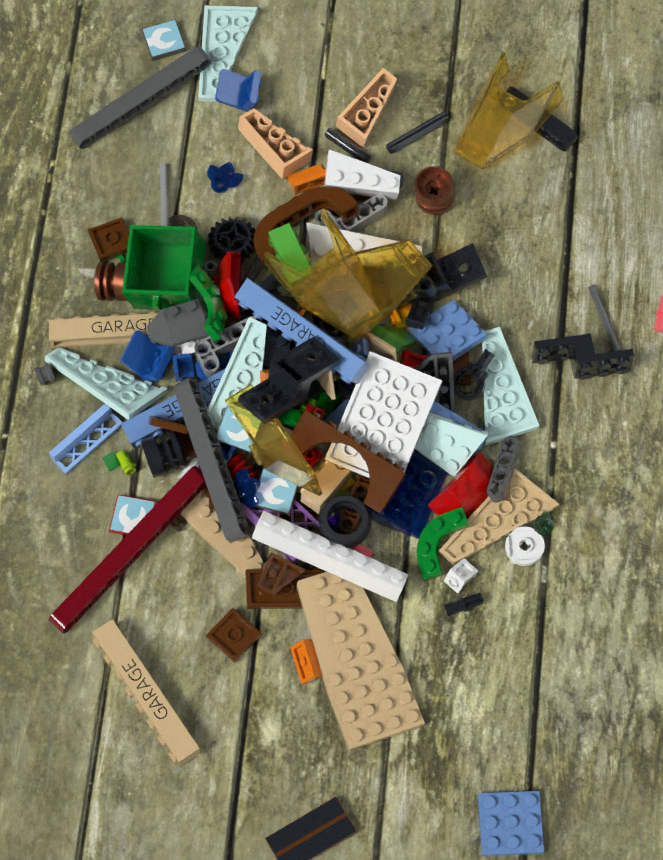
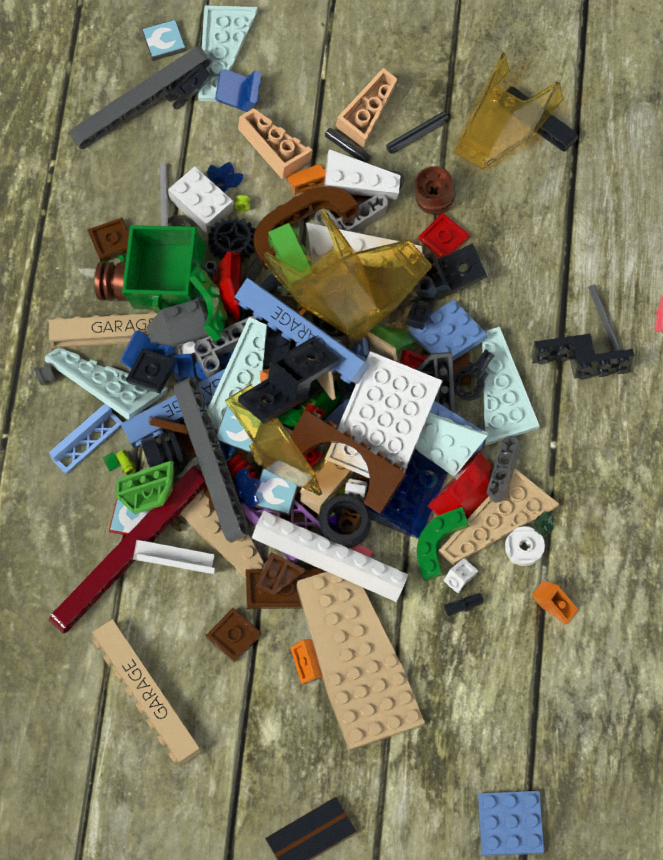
(146, 488): none -> bright green wedge
(151, 370): none -> black tile
(173, 557): none -> white fence
(189, 85): none -> black hinge
(200, 199): none -> white brick
(242, 203): none -> lime bush
(356, 488): none -> white bracket
(399, 316): yellow bracket -> none
(443, 236): none -> red tile
(555, 601): none -> orange slope

